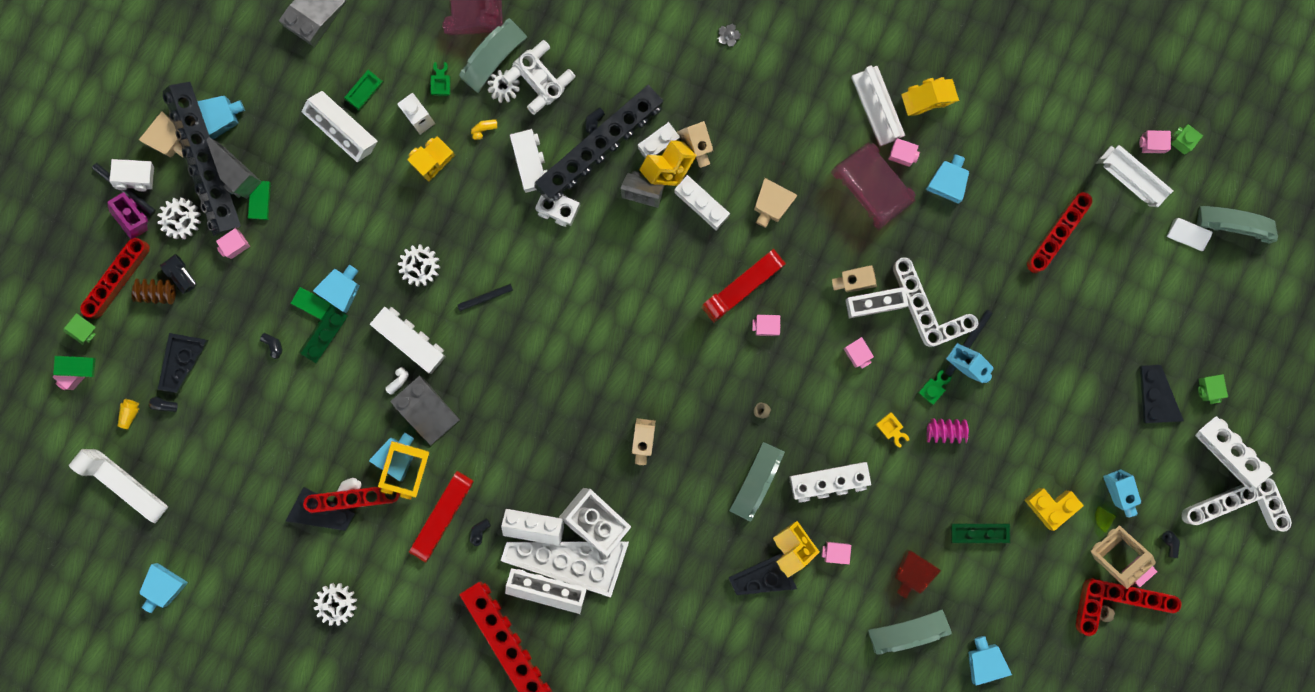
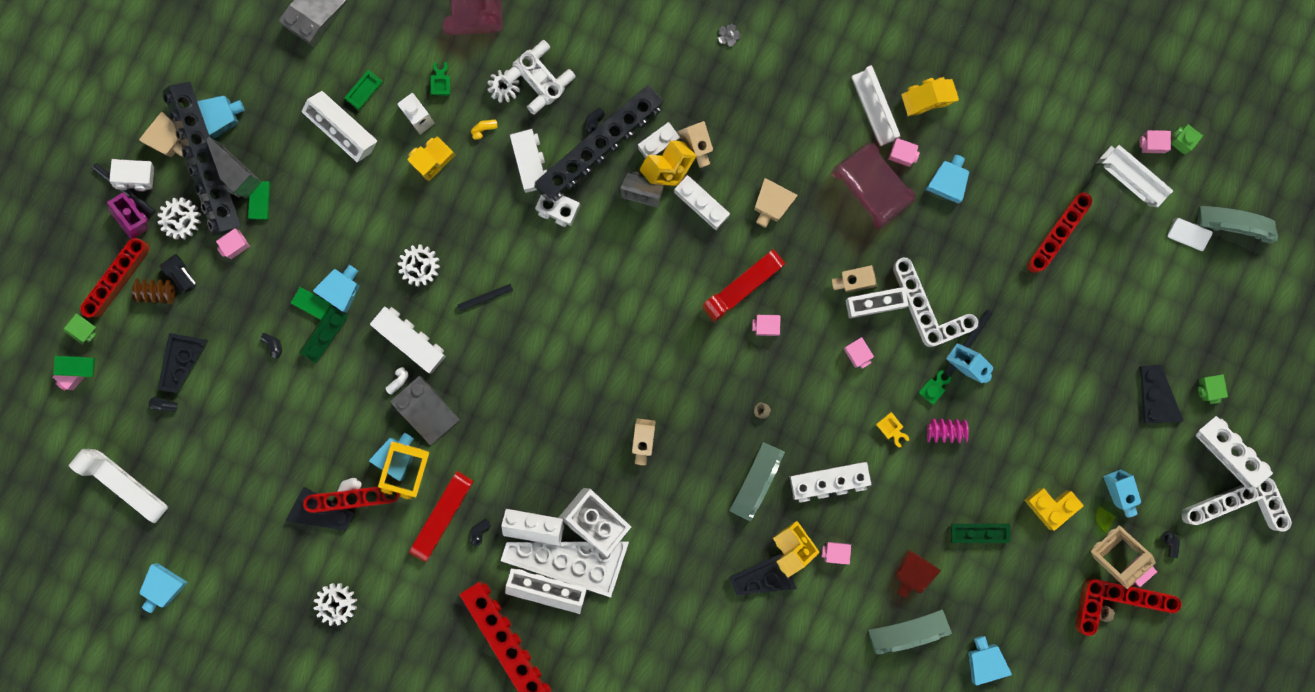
(127, 413): yellow cone -> none
(491, 54): sand green windscreen -> none
(889, 102): white bar -> none

